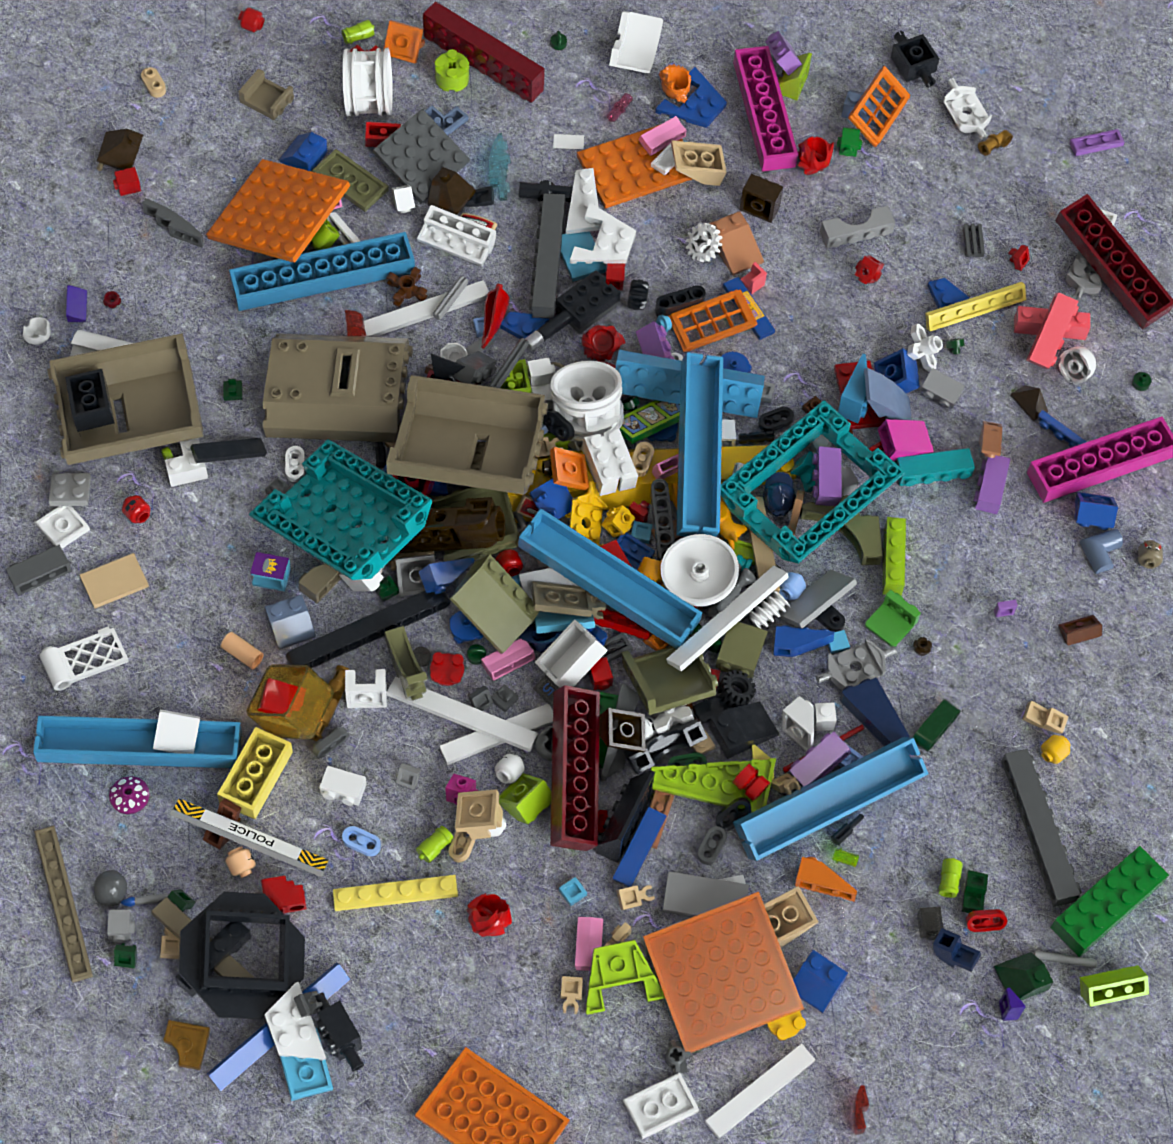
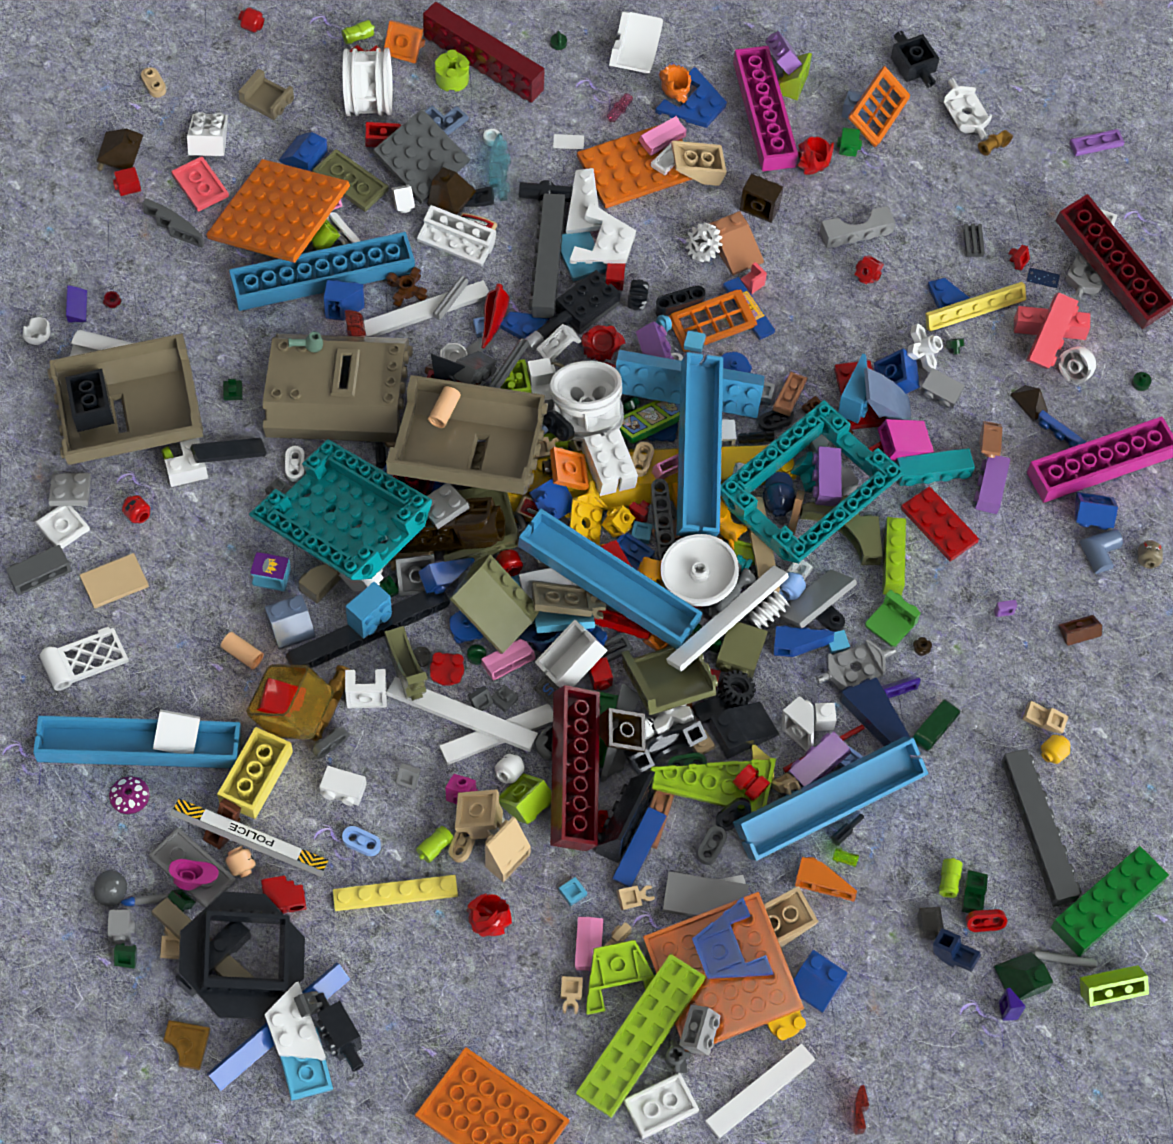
(63, 904): dark tan tile -> none
(181, 846): none -> light grey tile
(192, 874): none -> dark pink piece
(200, 184): none -> coral plate
(207, 134): none -> white slope
(310, 344): none -> sand green bar
(341, 297): none -> blue slope
(369, 610): none -> dark azure brick
(444, 407): none -> light nougat pin
(446, 505): none -> light grey plate
(489, 136): none -> white tile
(506, 849): none -> tan slope
(557, 342): none -> white panel
(640, 1036): none -> lime plate
(694, 341): none -> medium azure tile
(700, 1030): none -> light grey brick
(720, 949): none -> blue wing
(790, 394): none -> nougat tile
(802, 568): none -> white tile
(901, 686): none -> dark purple slope
(939, 523): none -> red plate
(1043, 278): none -> dark blue sticker

